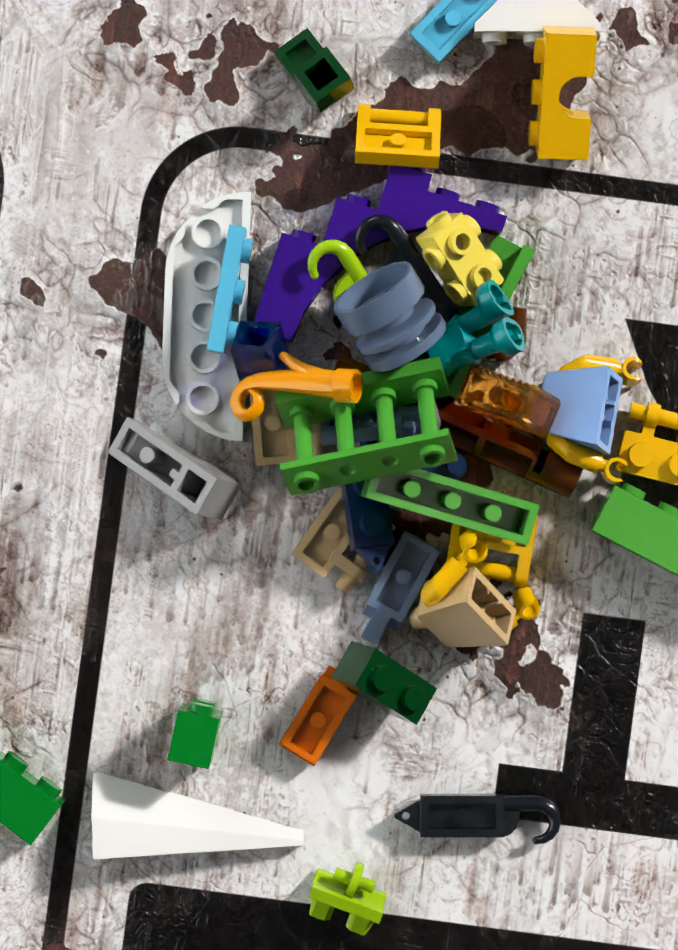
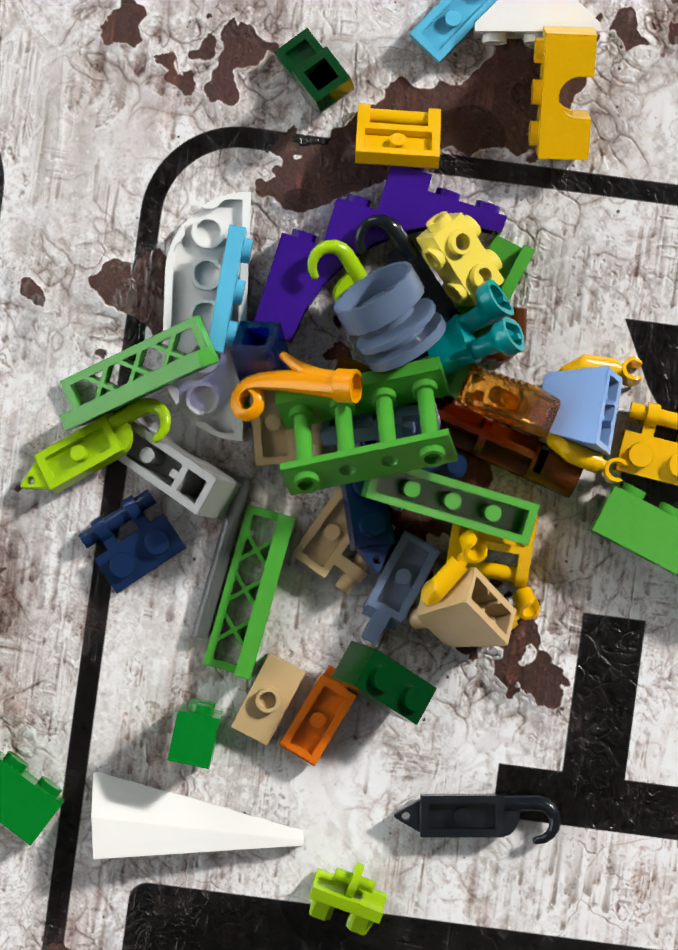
(92, 447): none -> lime plate
(137, 386): none -> bright green fence
(139, 552): none -> dark blue plate
(220, 560): none -> dark grey bar
(264, 596): none -> bright green fence
(268, 699): none -> tan plate

